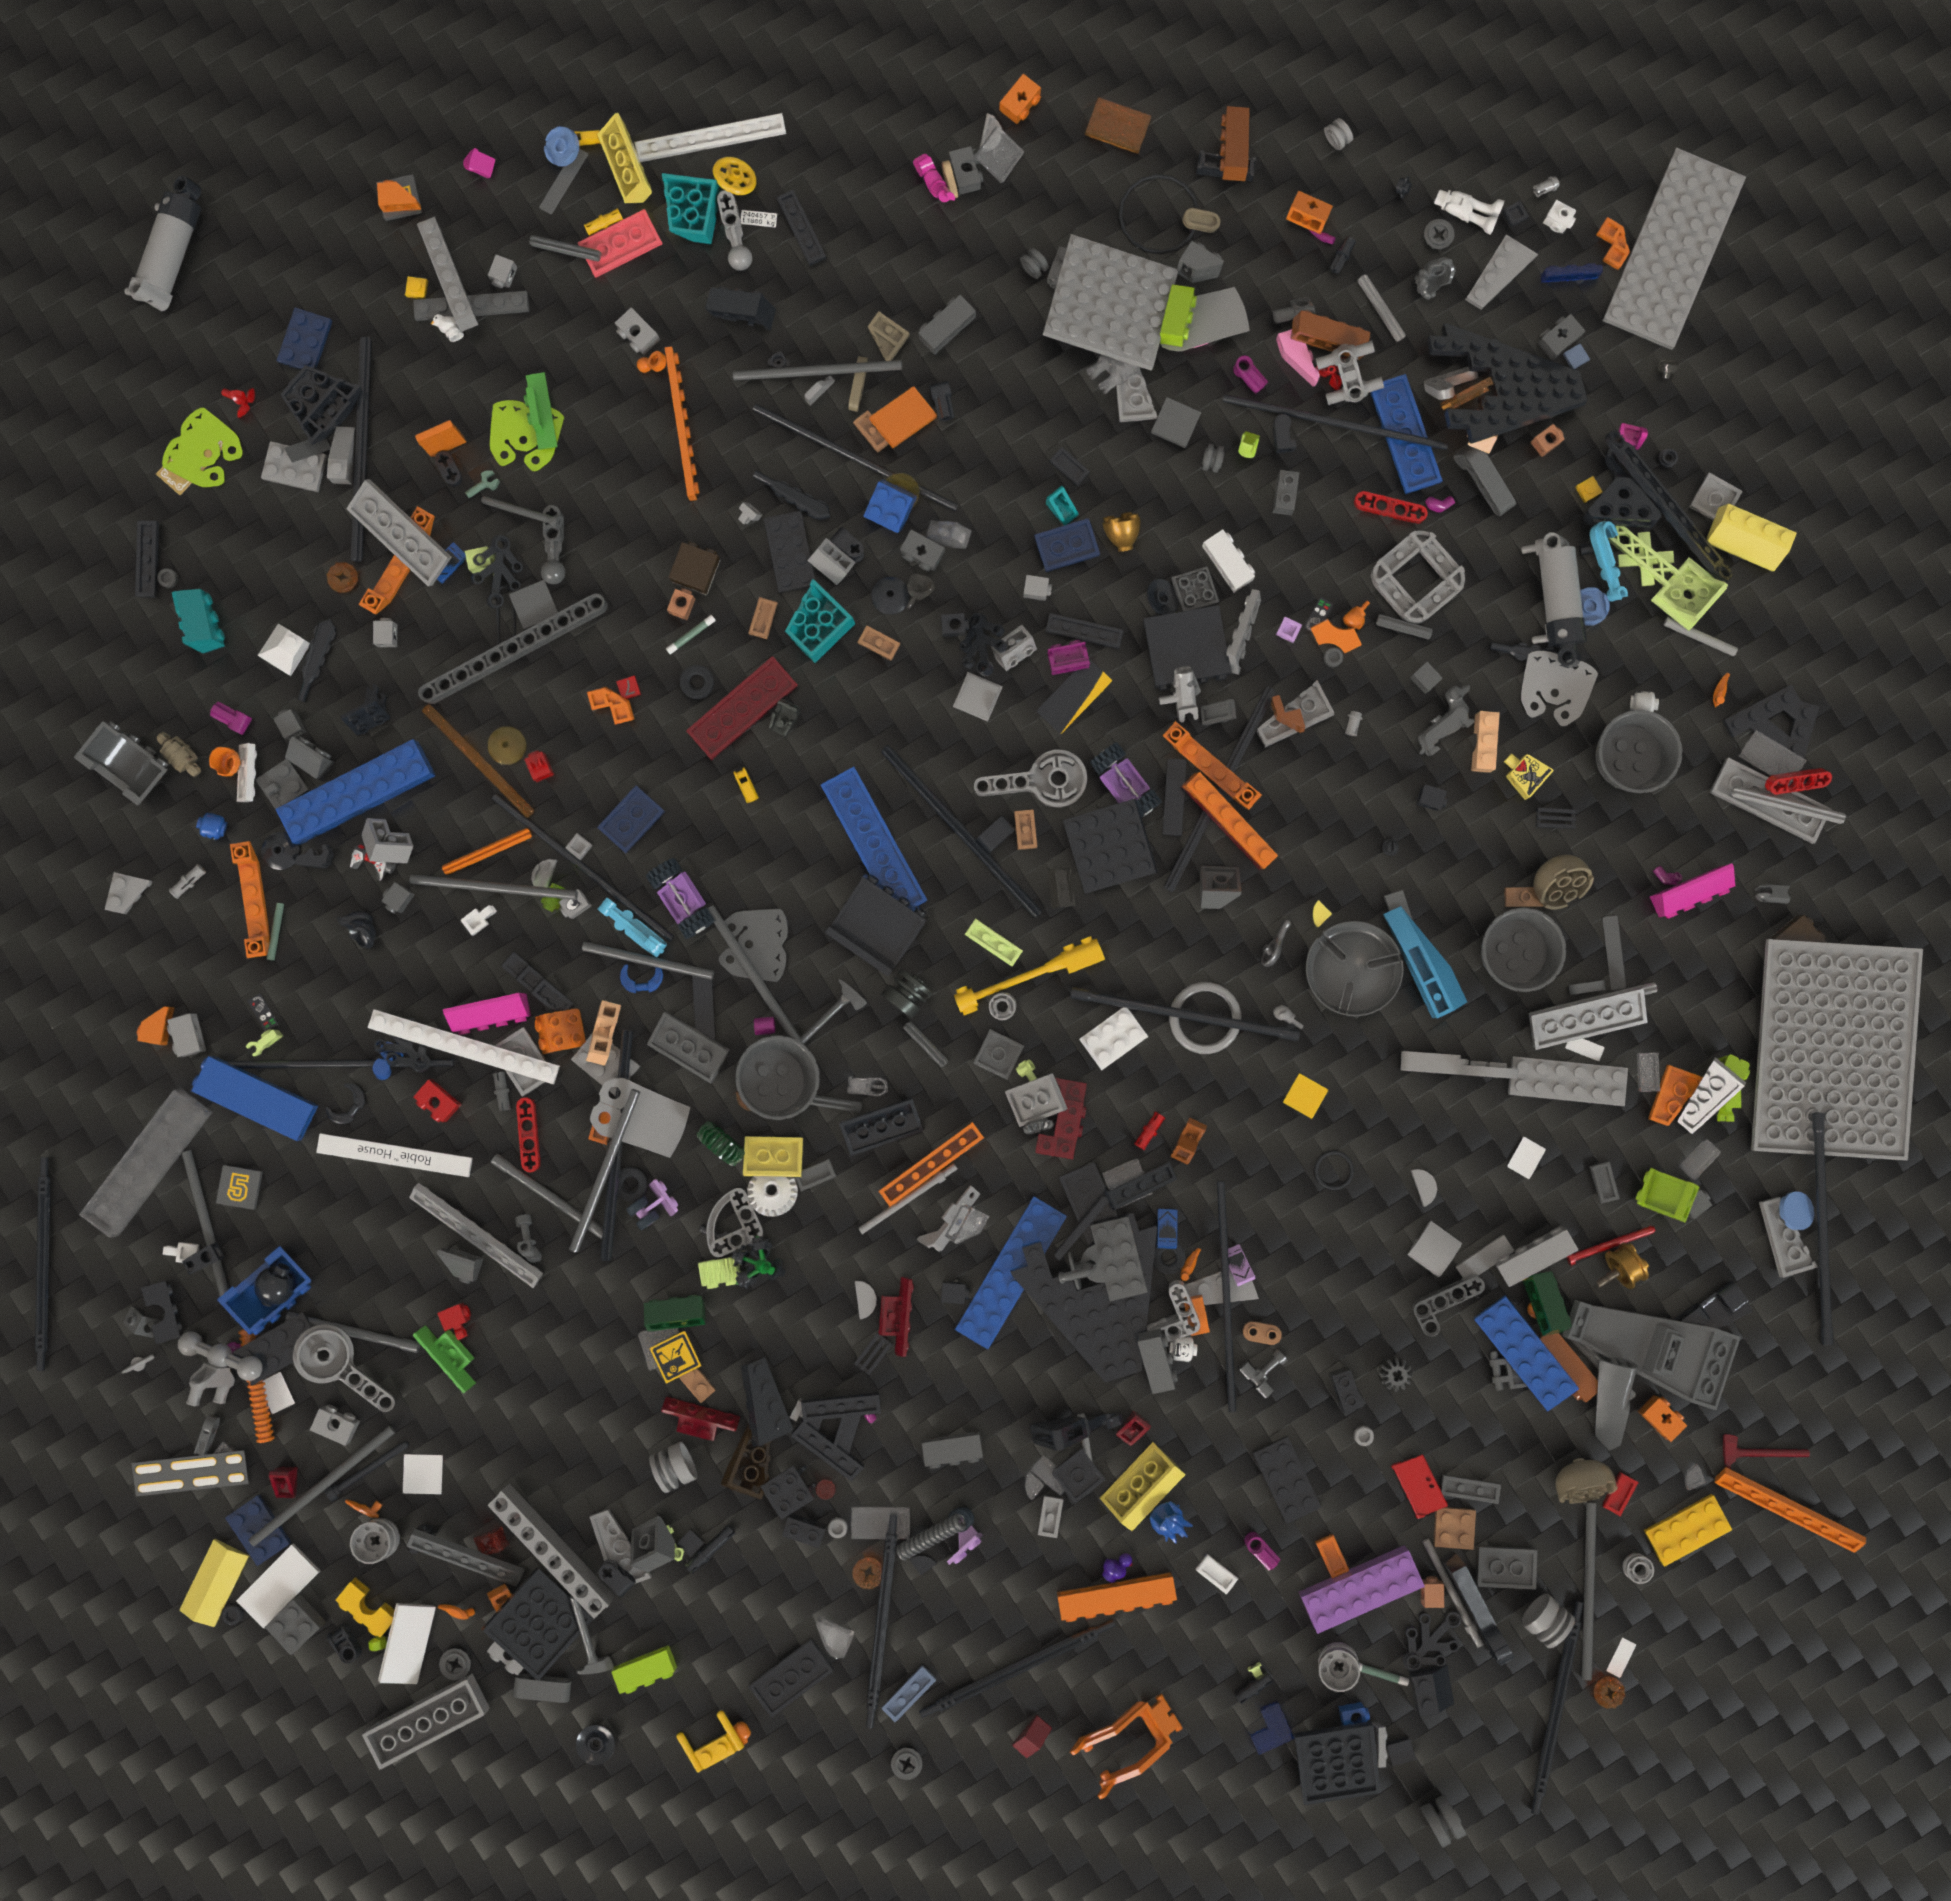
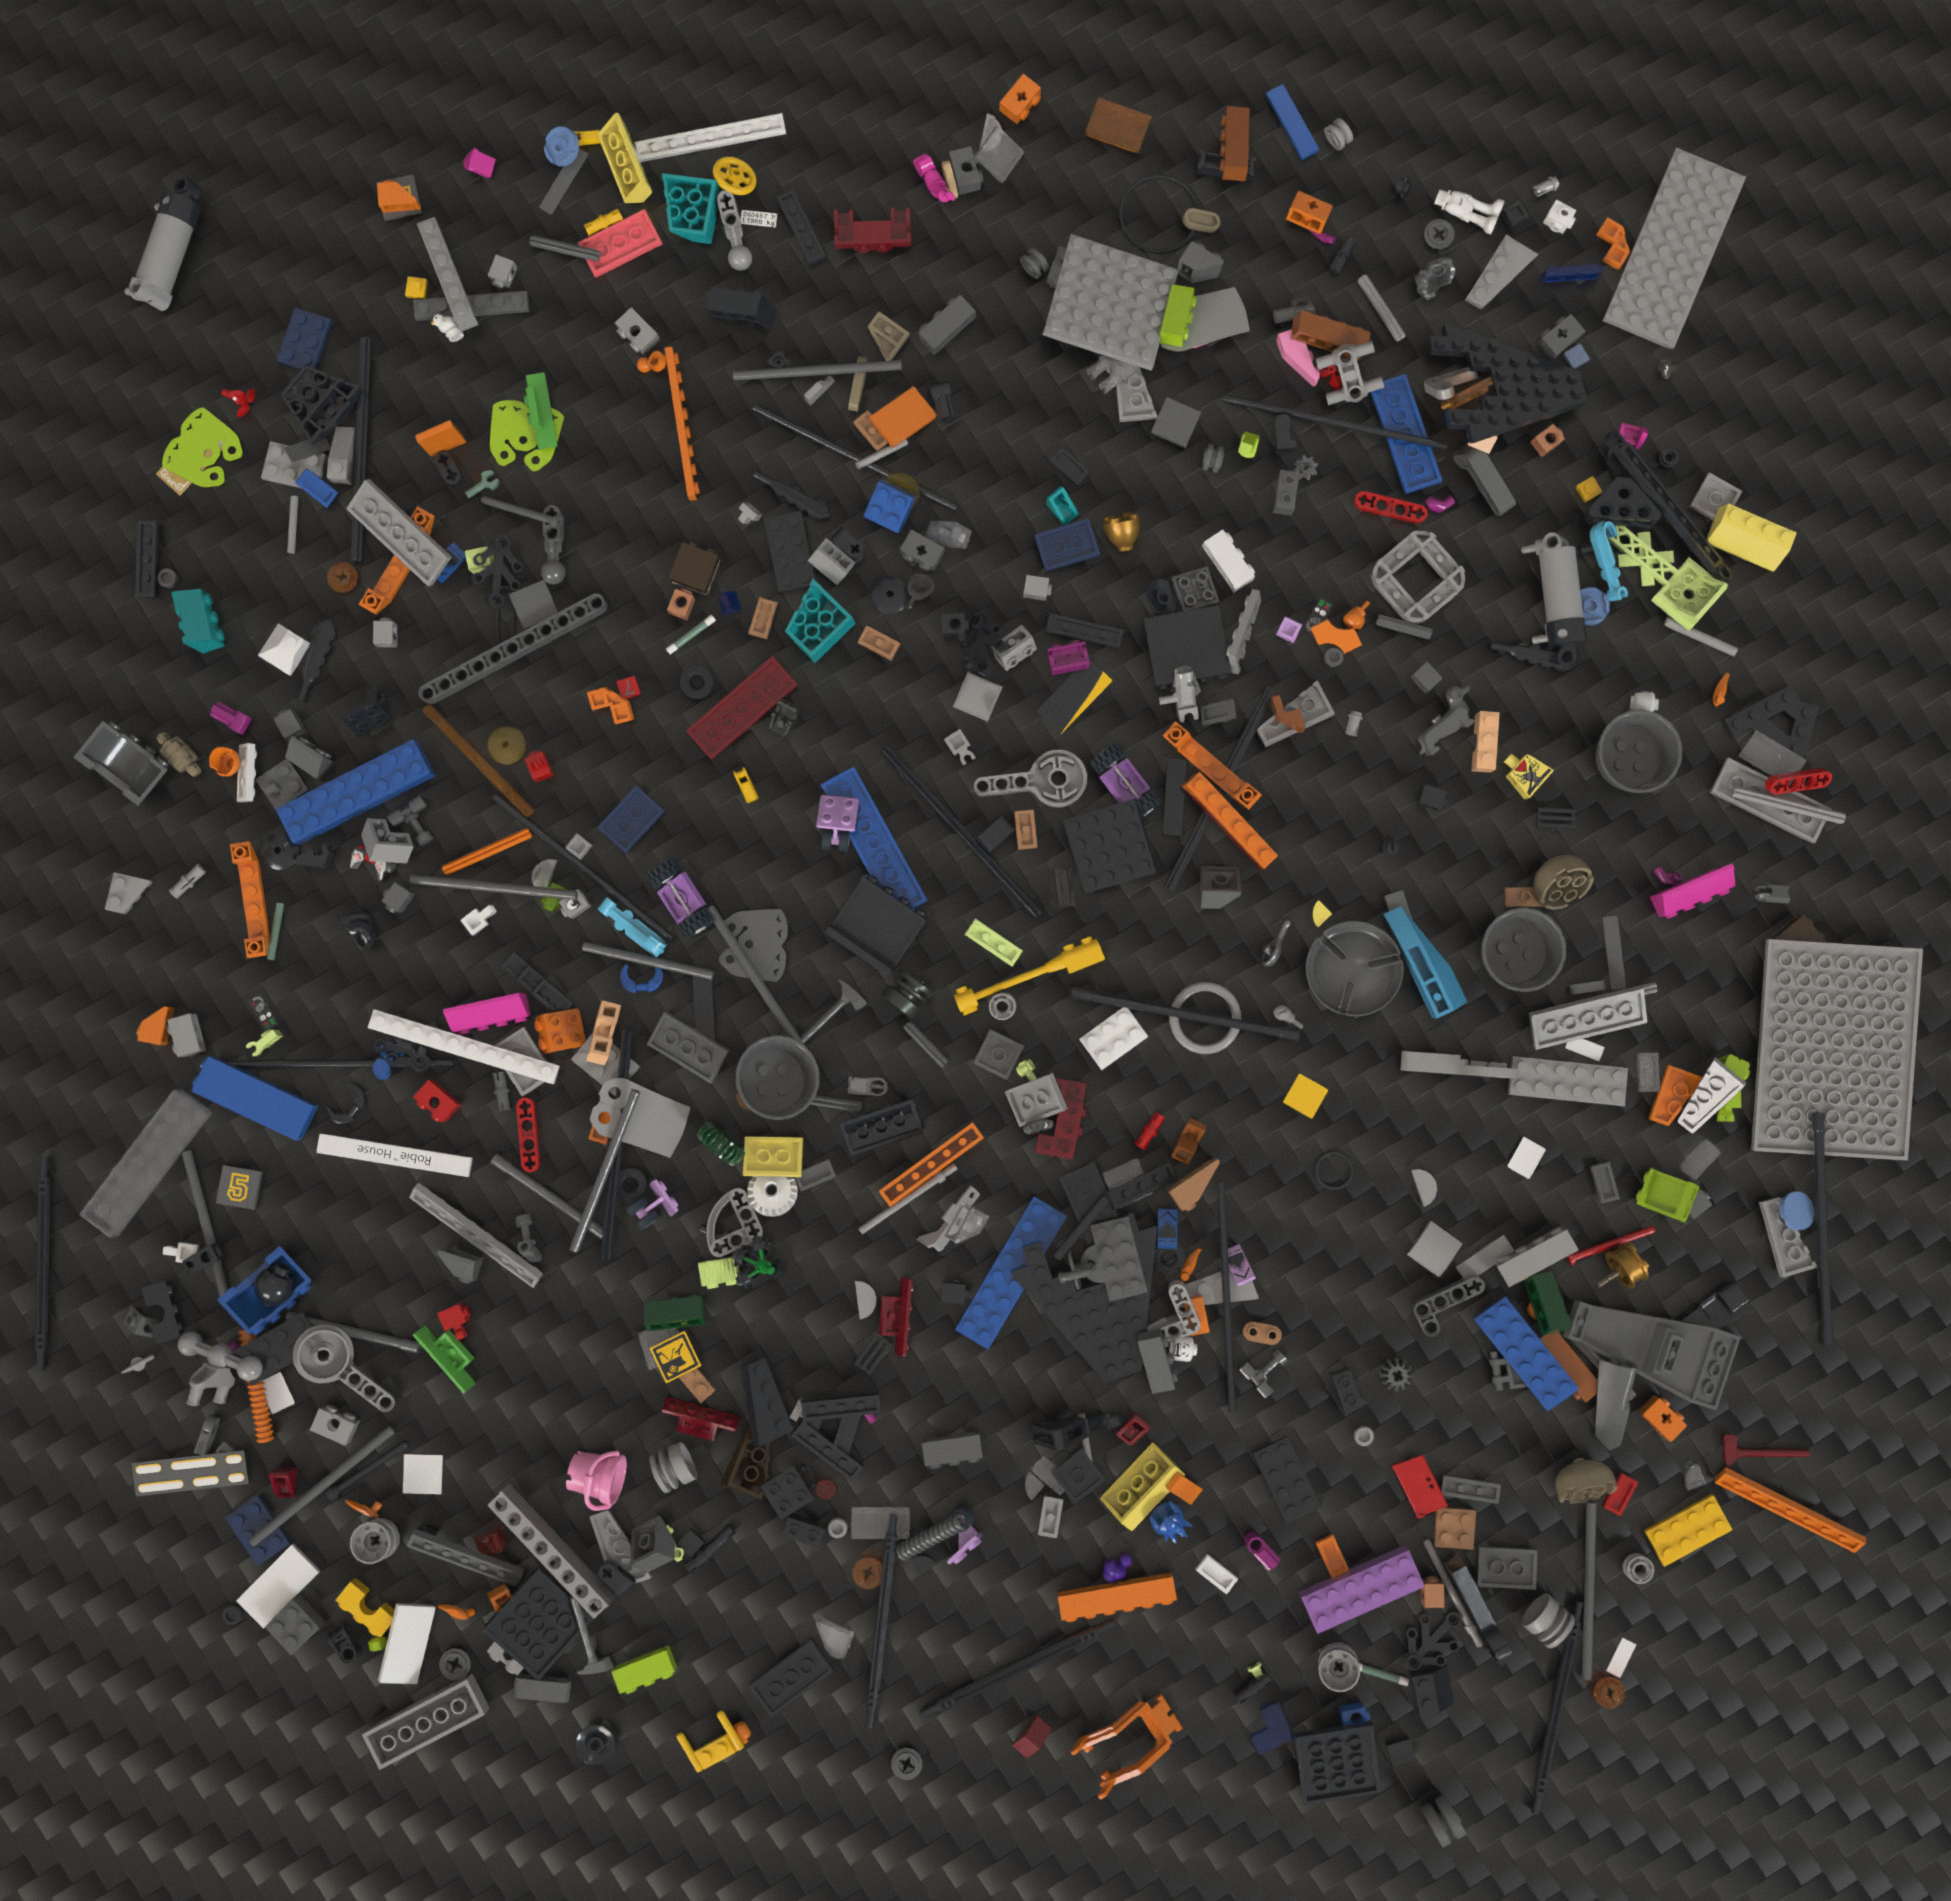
(212, 826): blue head -> none
(214, 1583): light yellow slope -> none
(292, 524): none -> light grey bar
(316, 487): none -> blue tile
(409, 815): none -> dark grey bar
(597, 1477): none -> bright pink piece
(729, 602): none -> clear blue slope
(764, 1025): magenta piece -> none
(834, 815): none -> lavender plate
(872, 234): none -> dark red bracket
(878, 455): none -> light grey bar
(908, 1693): sand blue plate -> none
(958, 745): none -> light grey plate
(1184, 1488): none -> orange tile
(1190, 1188): none -> medium nougat slope
(1251, 376): magenta piece -> none
(1292, 122): none -> blue tile
(1306, 461): none -> clear gear
(1380, 1742): light grey plate -> none
(1570, 683): light grey piece -> none

